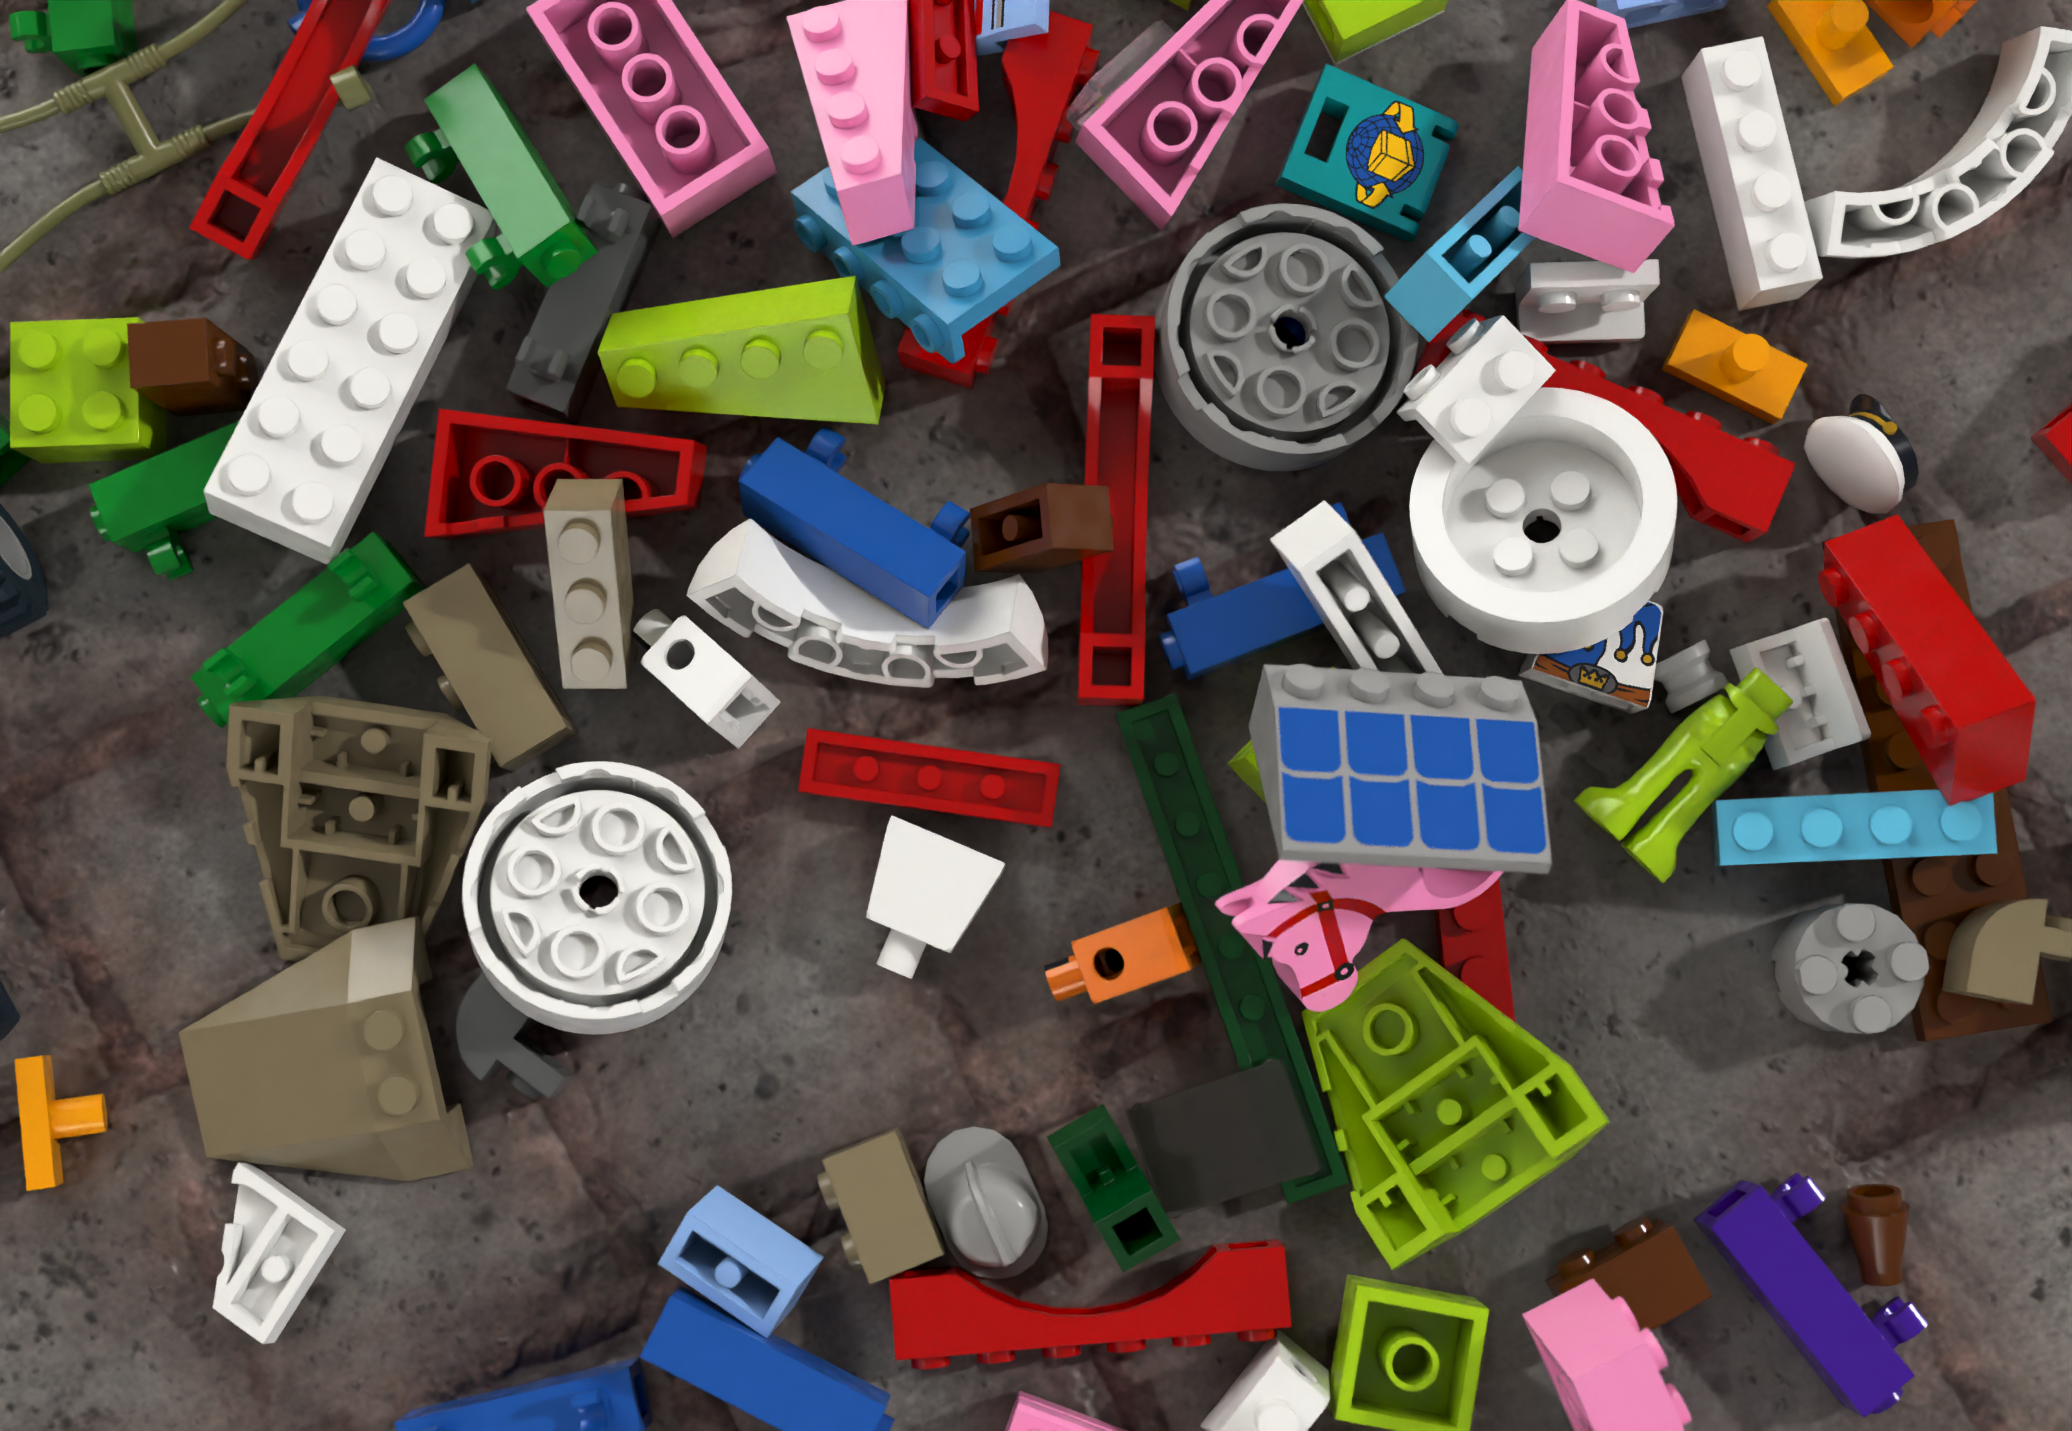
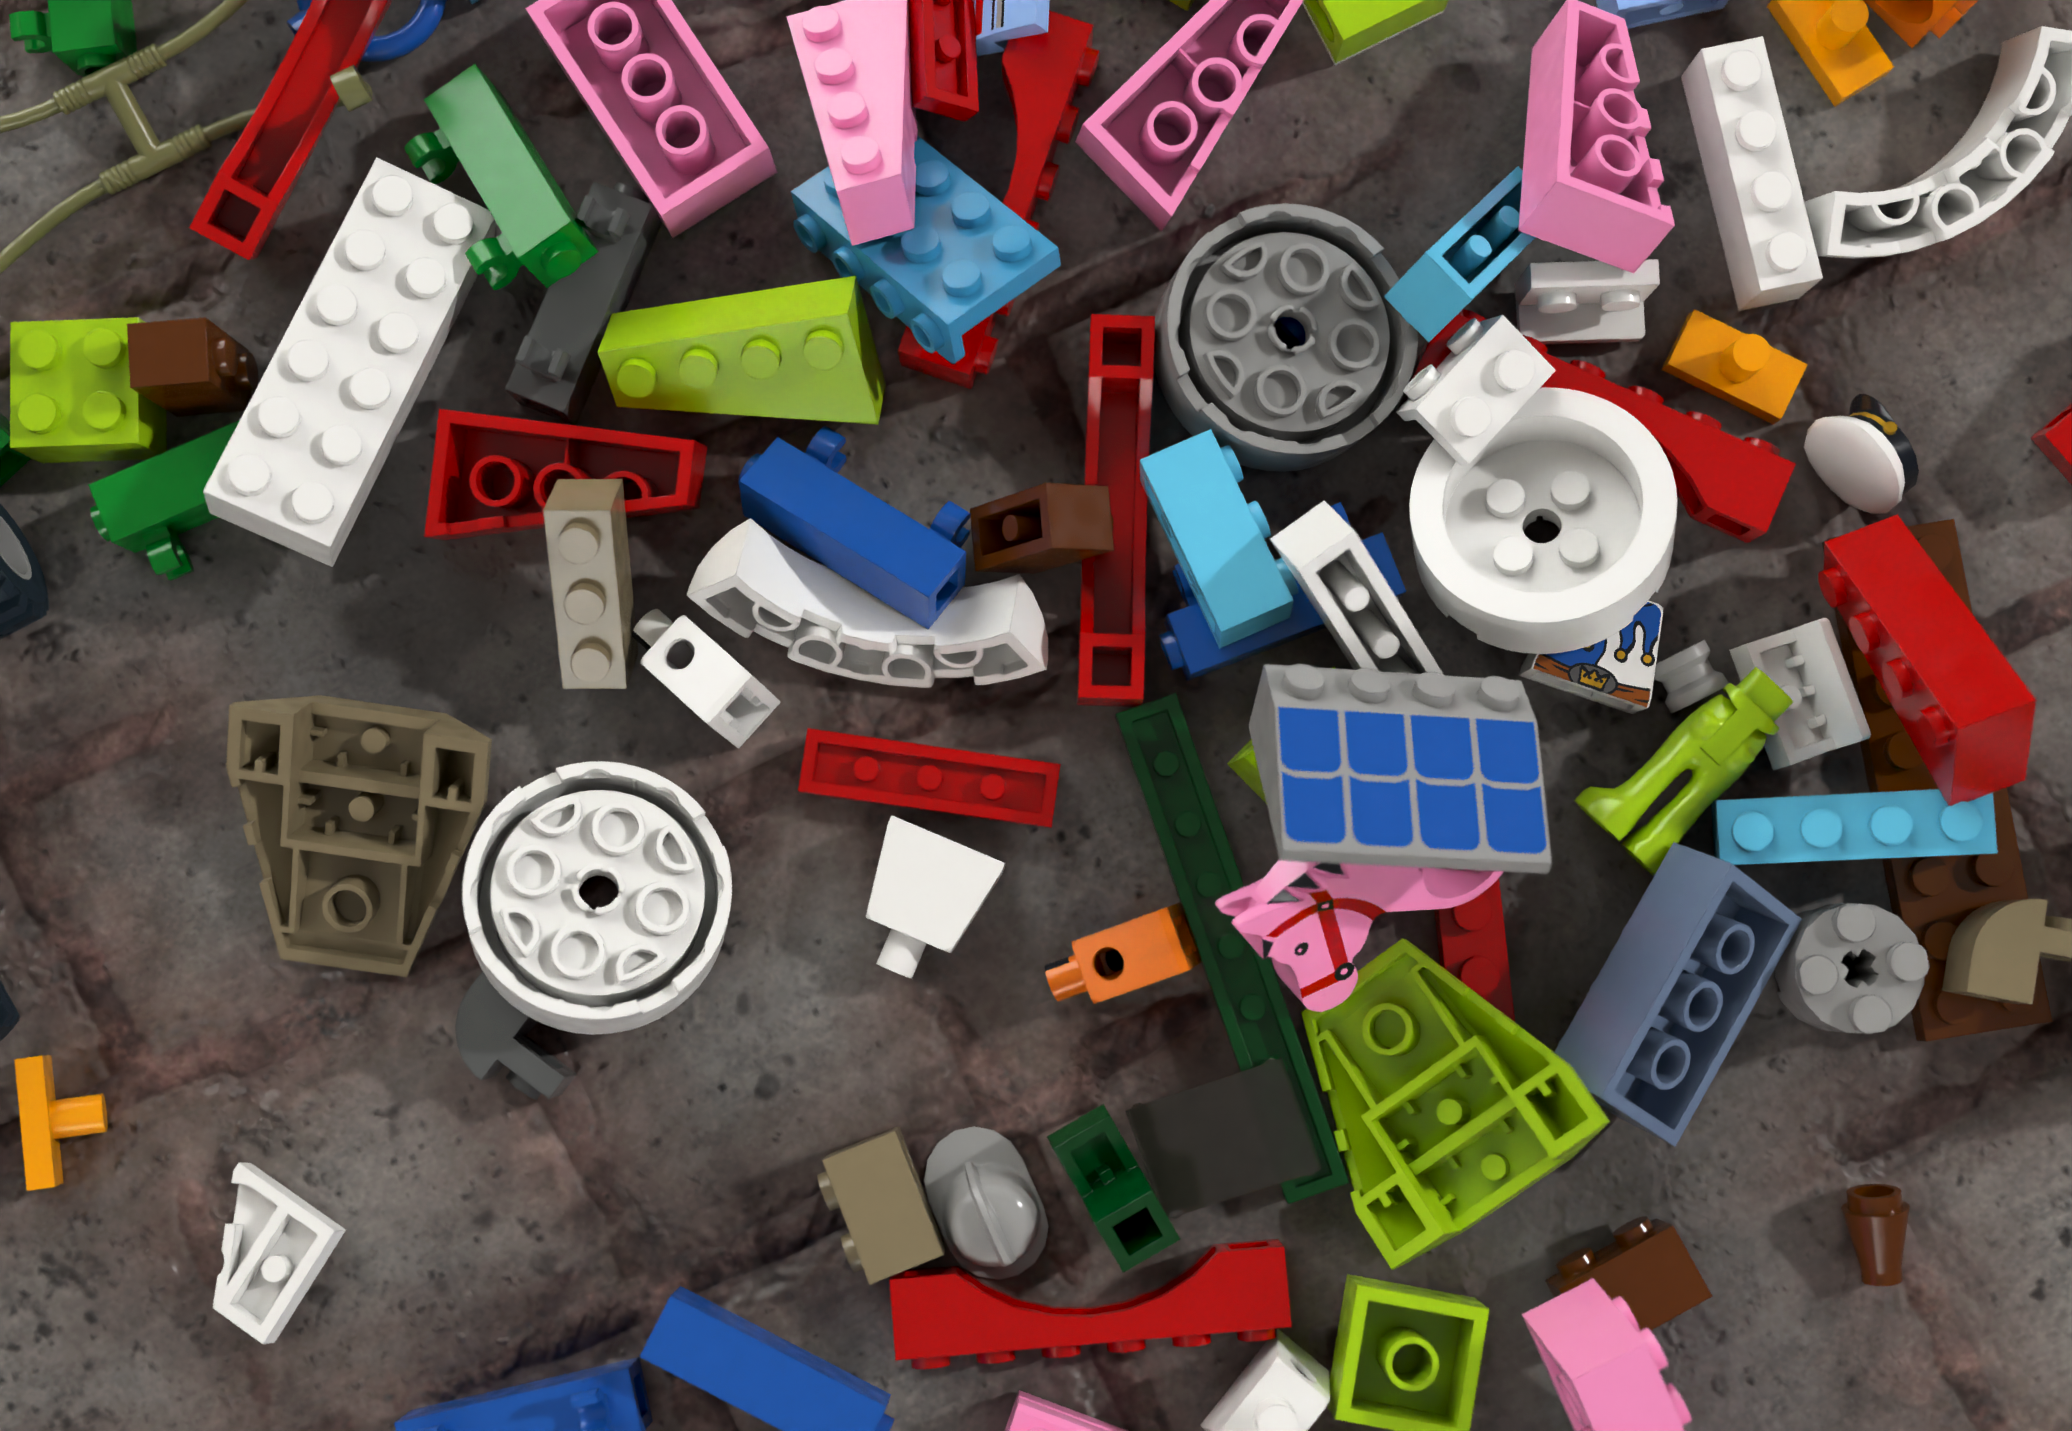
(310, 629): green brick -> none
(330, 1065): dark tan wedge -> none
(488, 667): dark tan brick -> none
(740, 1260): light blue brick -> none
(1117, 72): clear tile -> none
(1218, 537): none -> medium azure brick
(1380, 158): teal container -> none
(1676, 991): none -> sand blue brick
(1805, 1297): dark purple brick -> none

